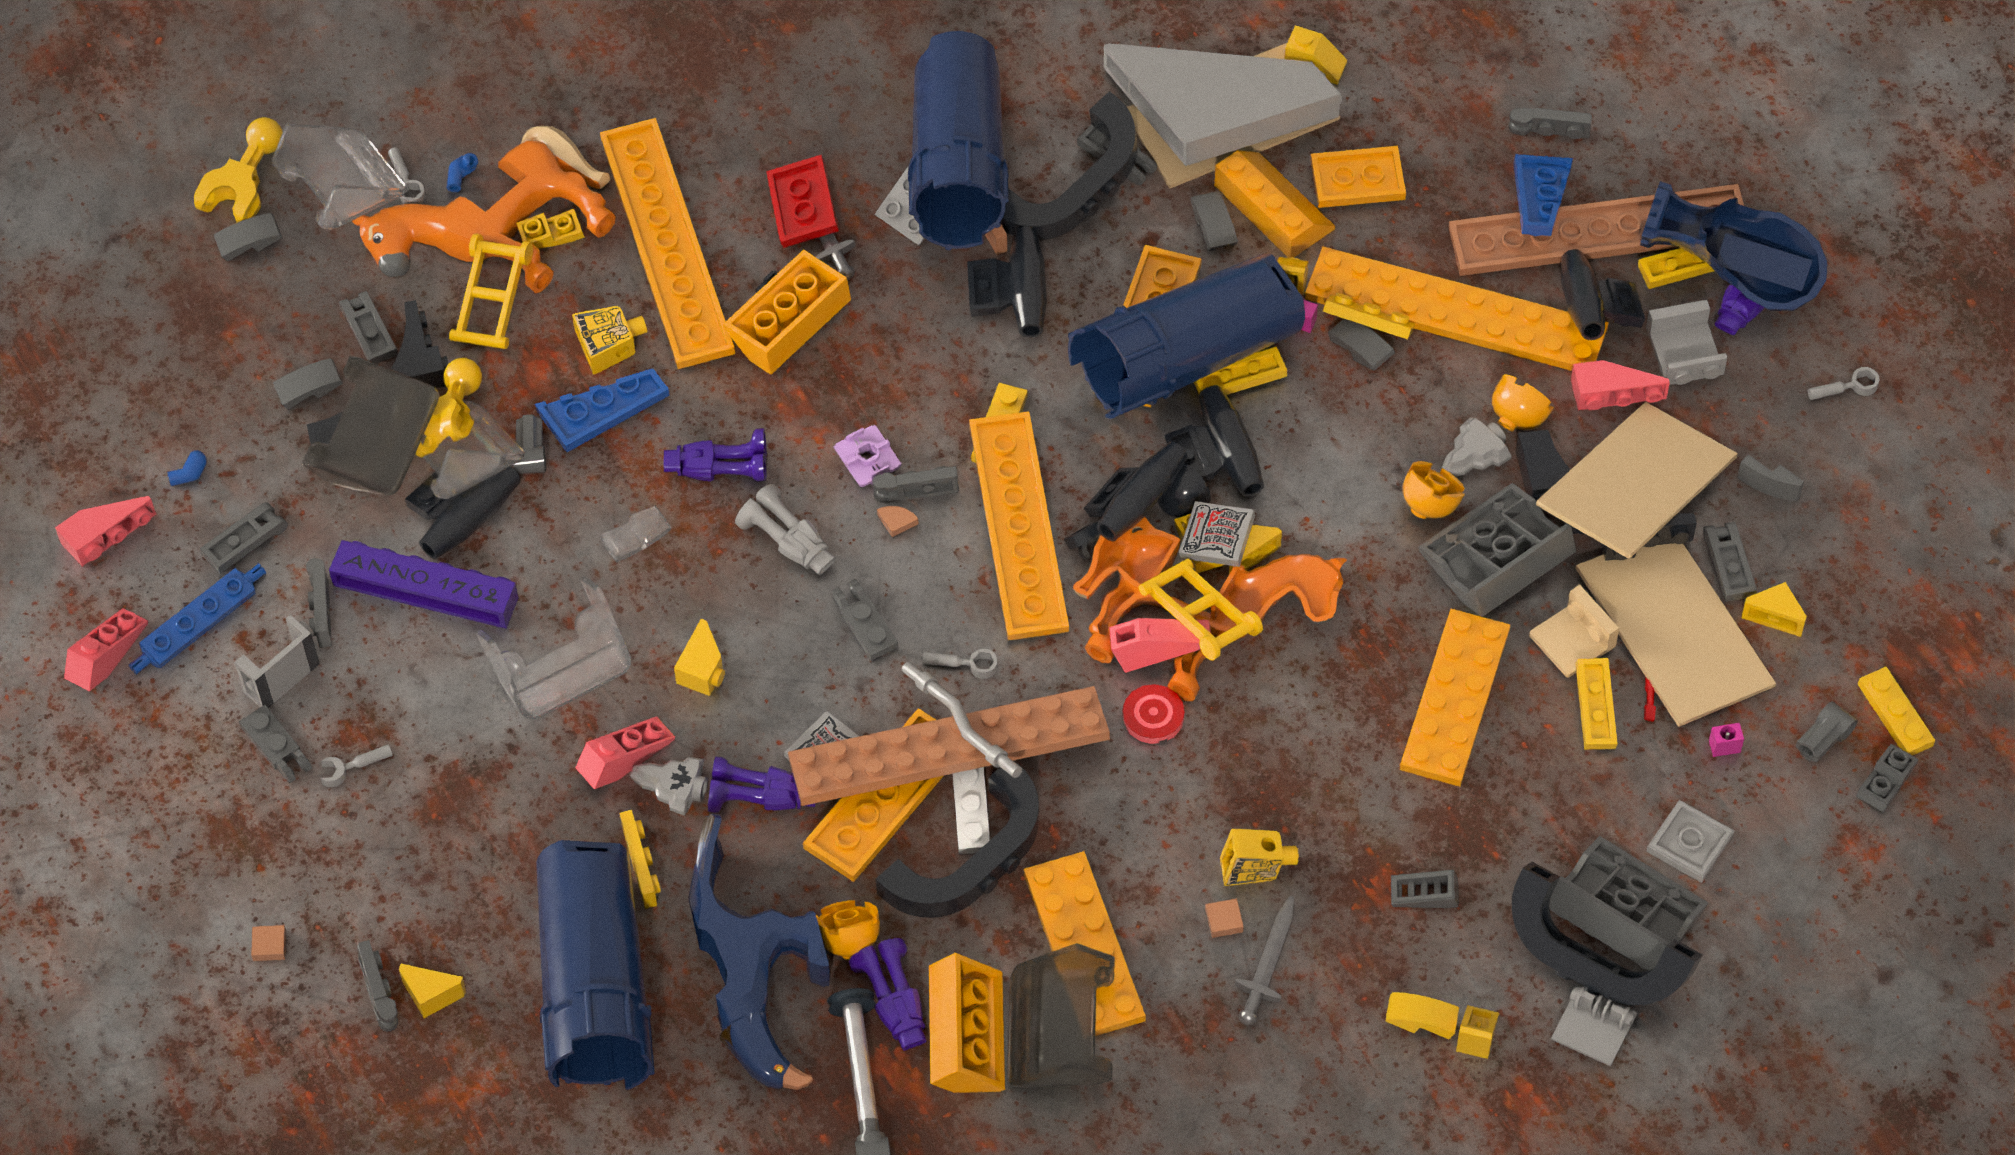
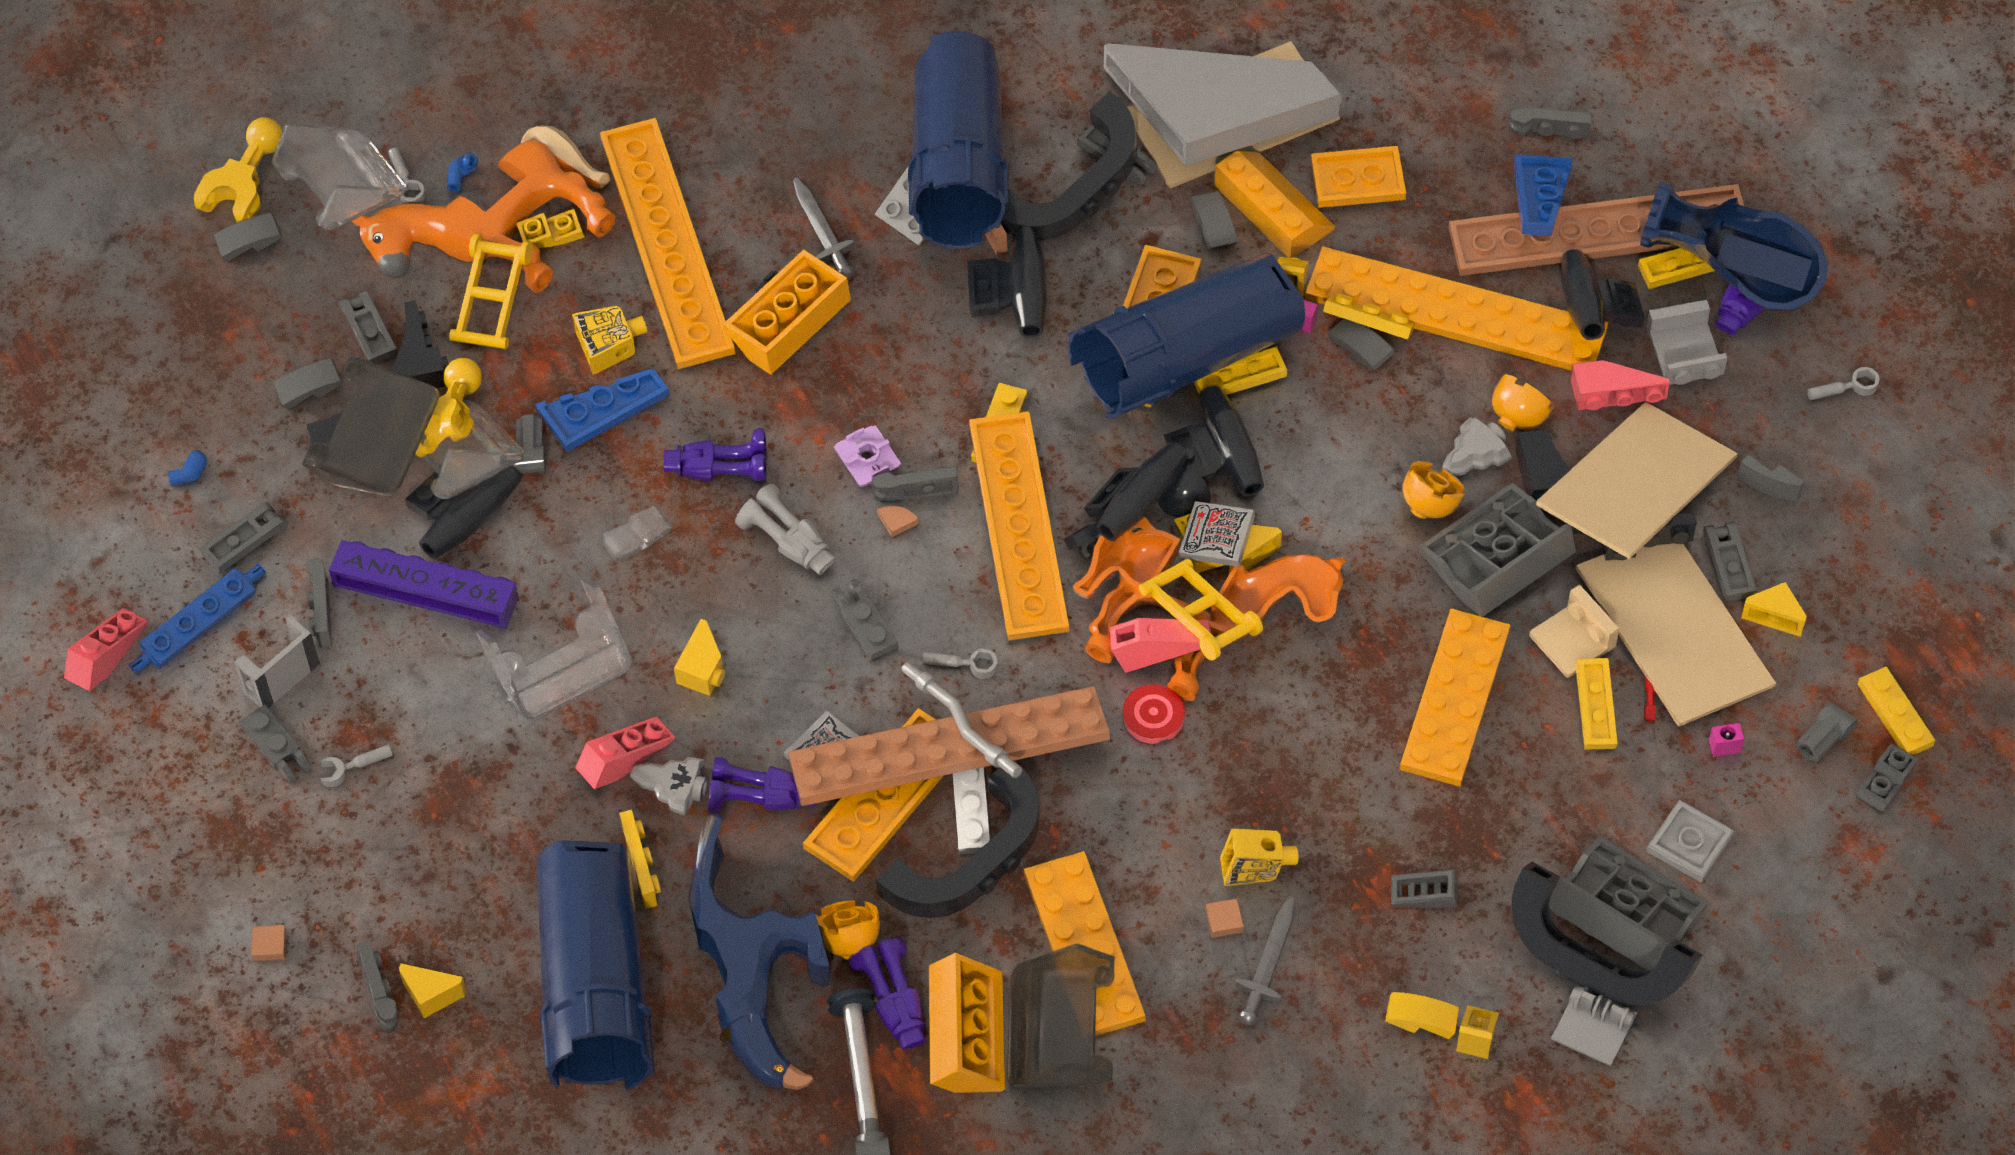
(100, 527): coral slope -> none
(802, 201): red plate -> none
(1316, 48): yellow slope -> none

